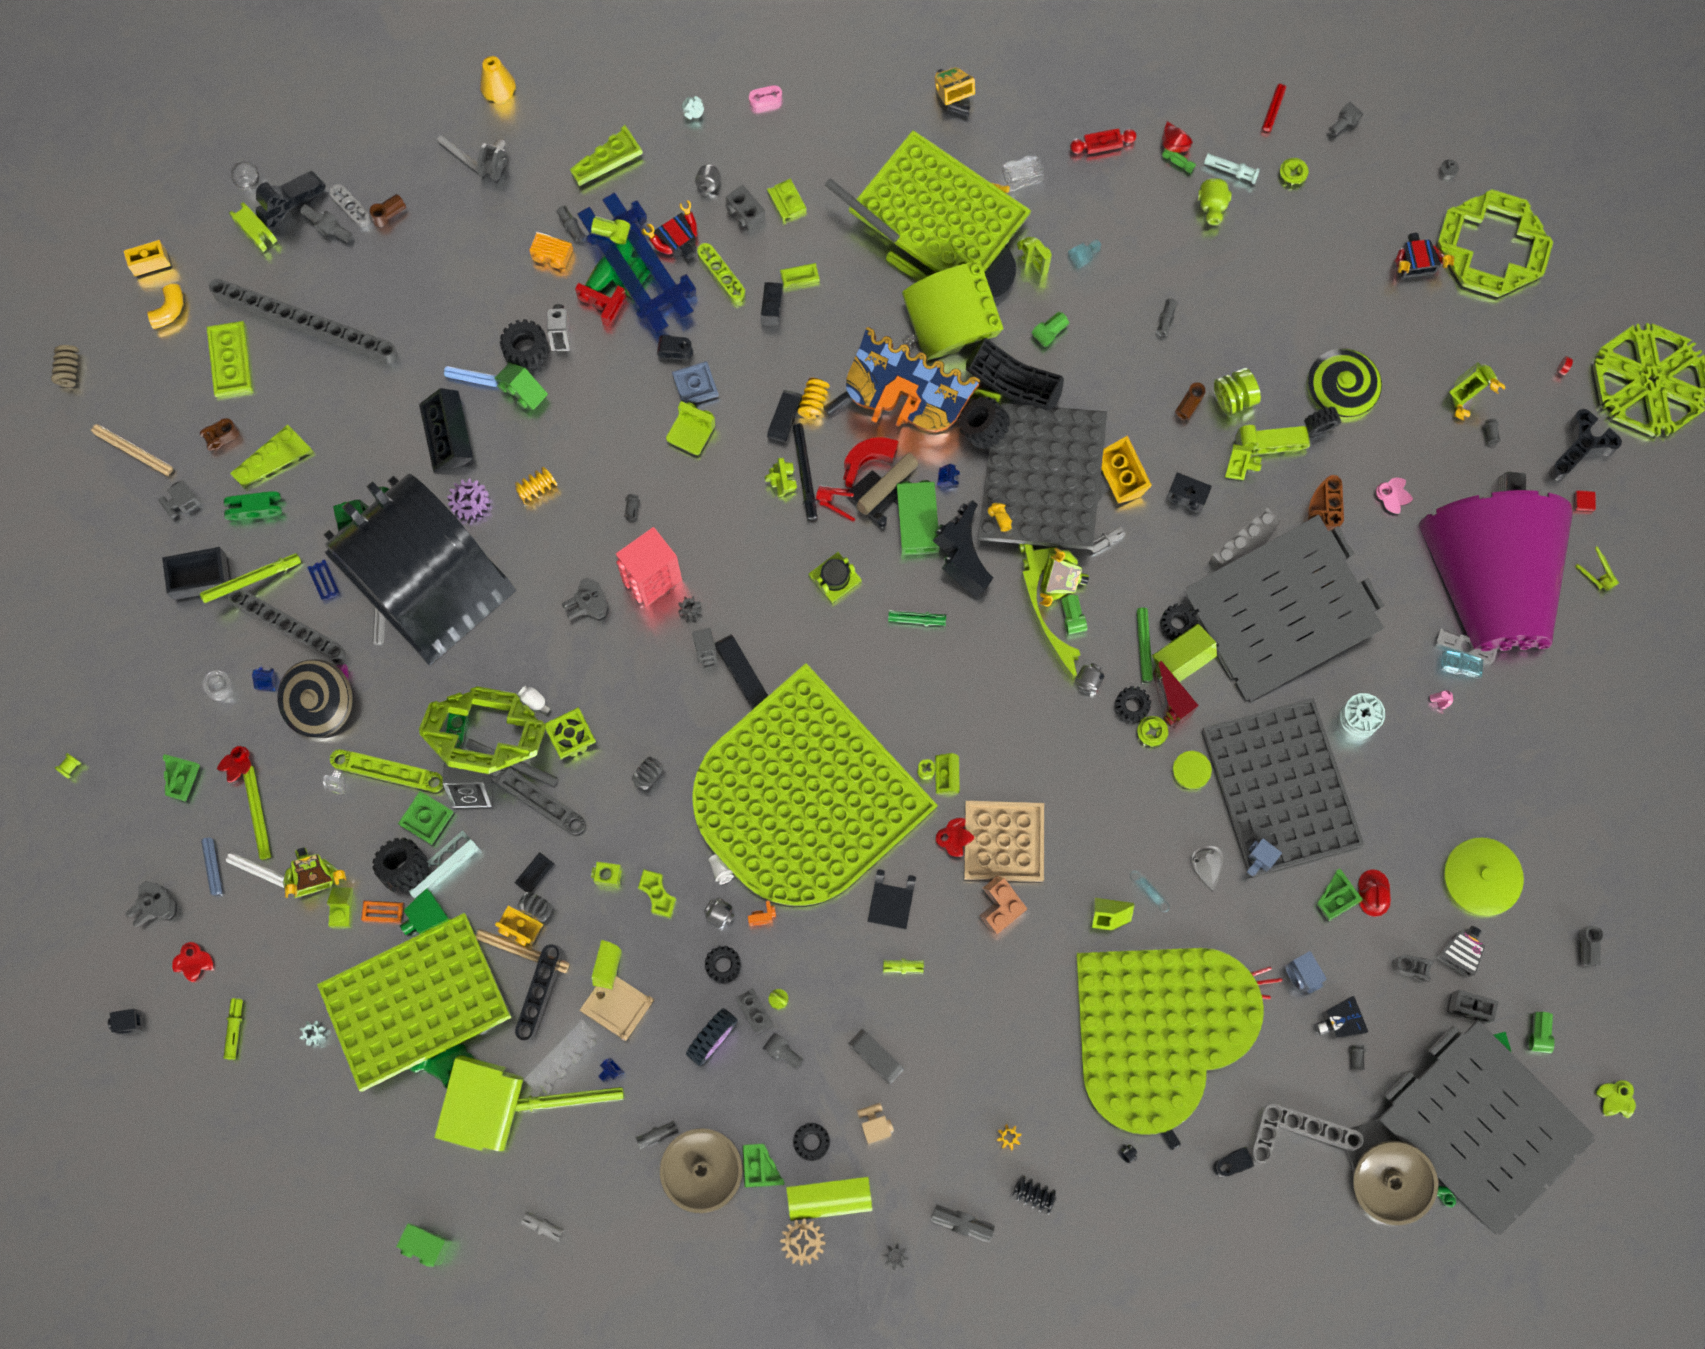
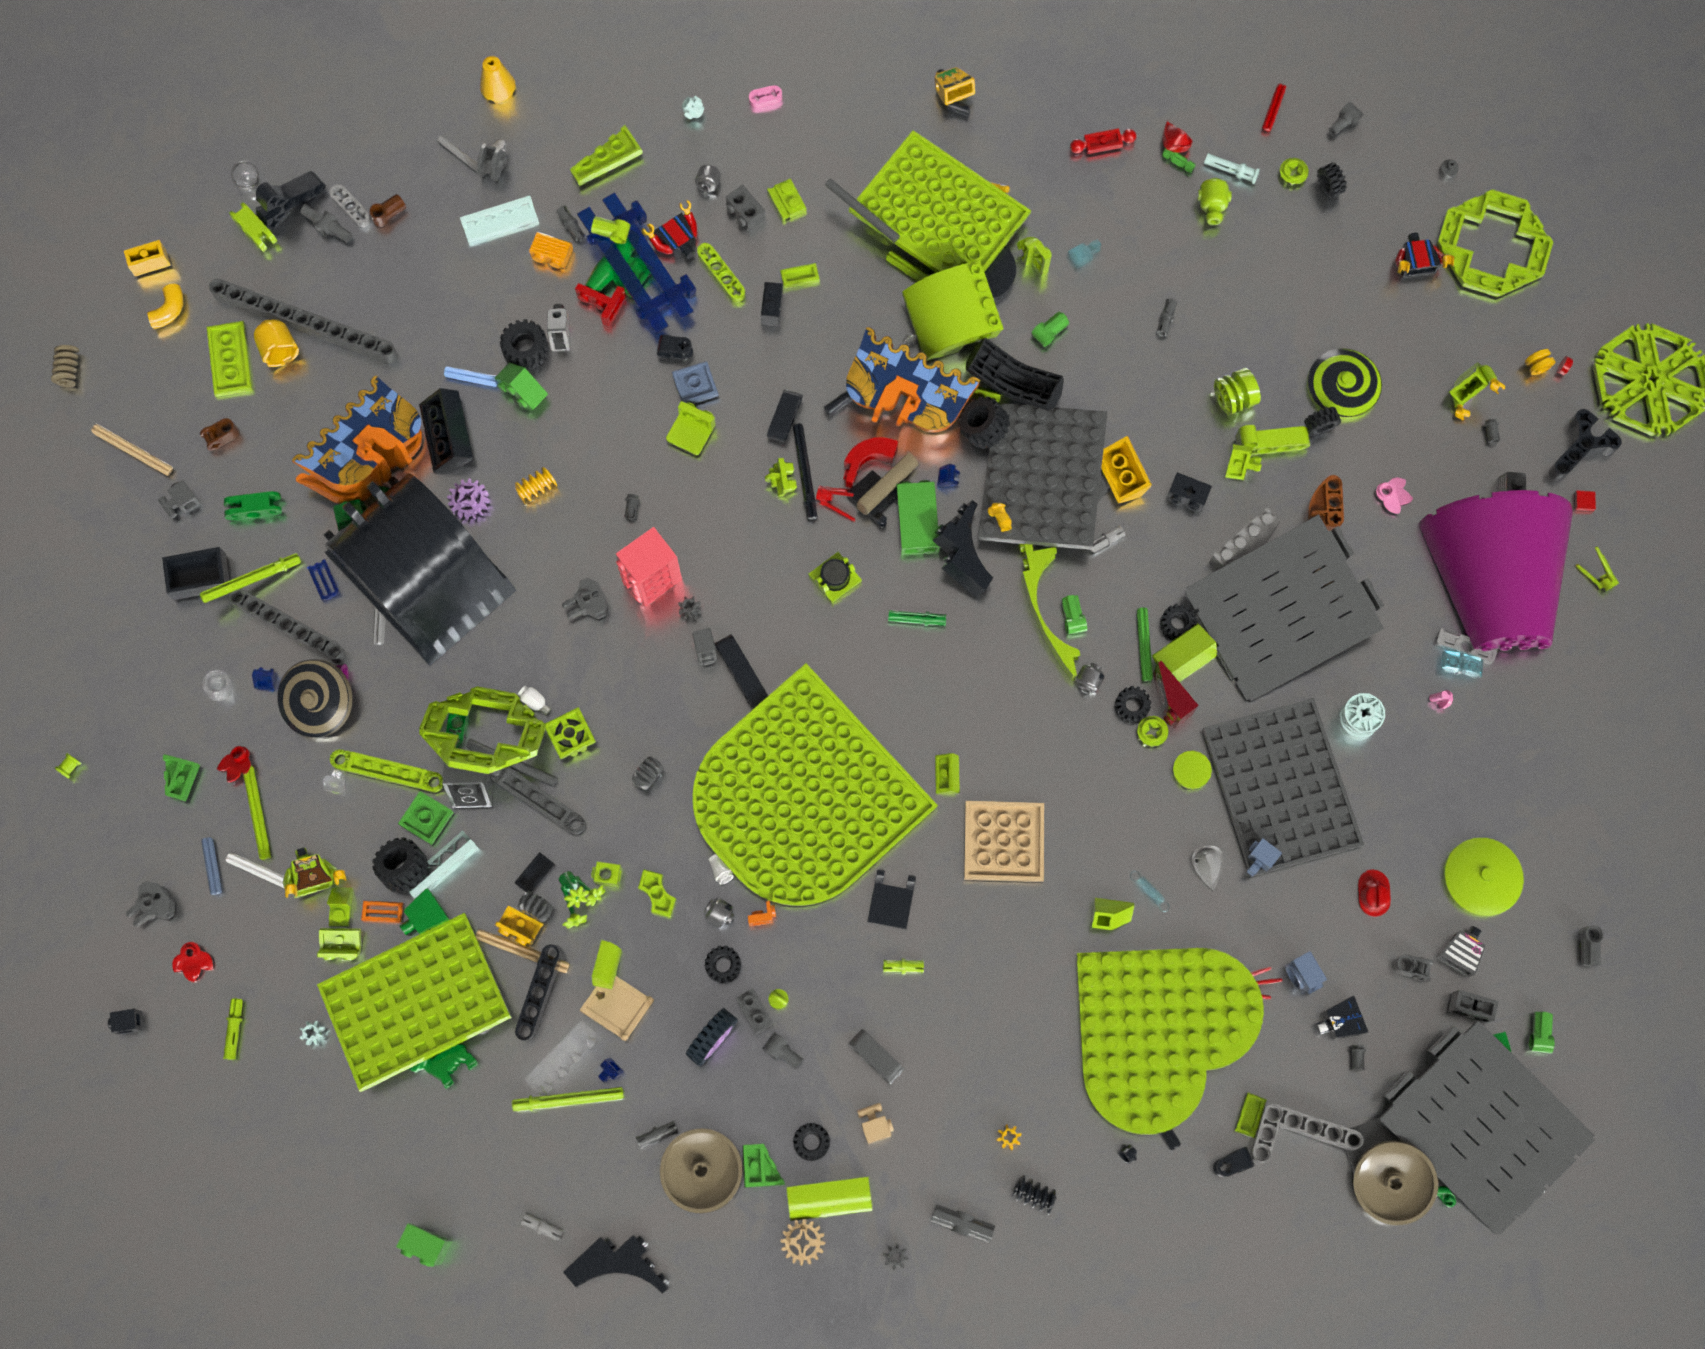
(272, 456): lime wing -> none
(275, 342): none -> yellow cylinder
(339, 943): none -> lime bracket
(363, 446): none -> animal
(479, 1105): lime piece -> none
(499, 219): none -> light aqua fence
(570, 884): none -> lime plant
(627, 1259): none -> black arch
(812, 397): yellow piece -> none
(924, 764): lime bush -> none
(957, 837): red plate -> none
(1006, 905): nougat brick -> none
(1023, 172): clear brick -> none
(1061, 576): torso -> none
(1190, 401): reddish brown piece -> none
(1250, 1115): none -> lime tile
(1331, 180): none -> black tyre
(1338, 897): bright green wing -> none
(1540, 361): none -> yellow wheel
(1615, 1101): lime plate -> none

